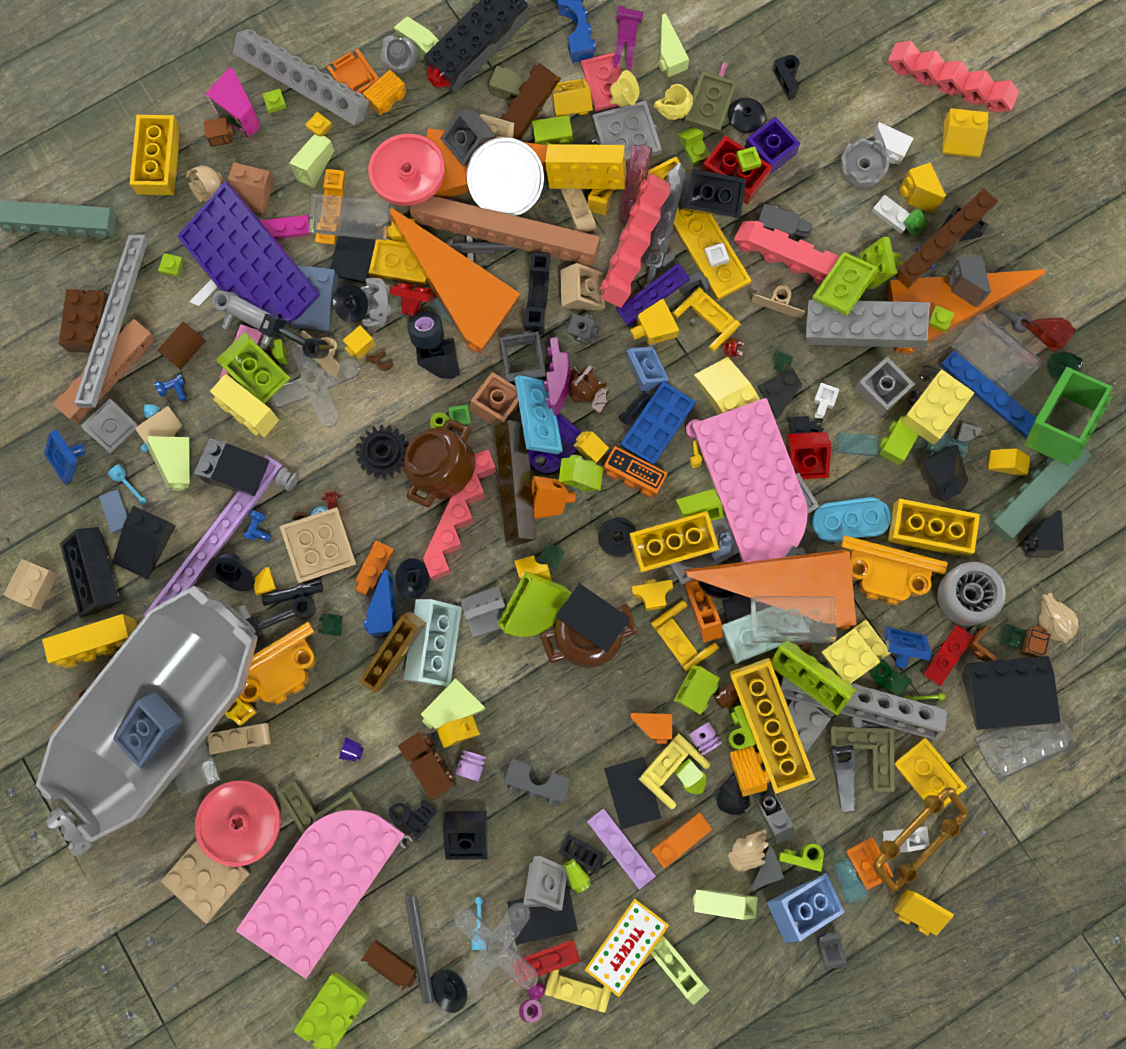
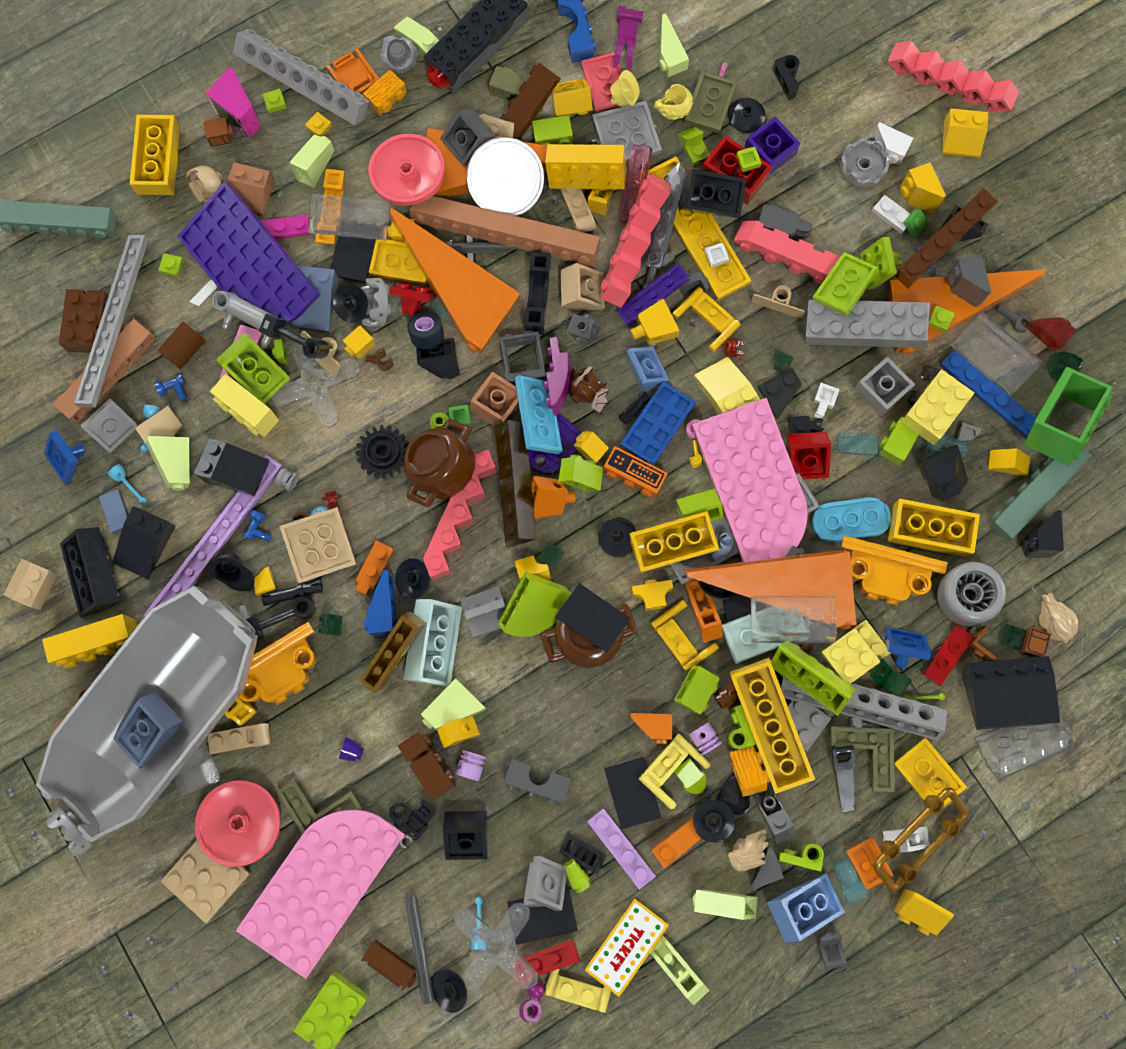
(721, 829): none -> black dish

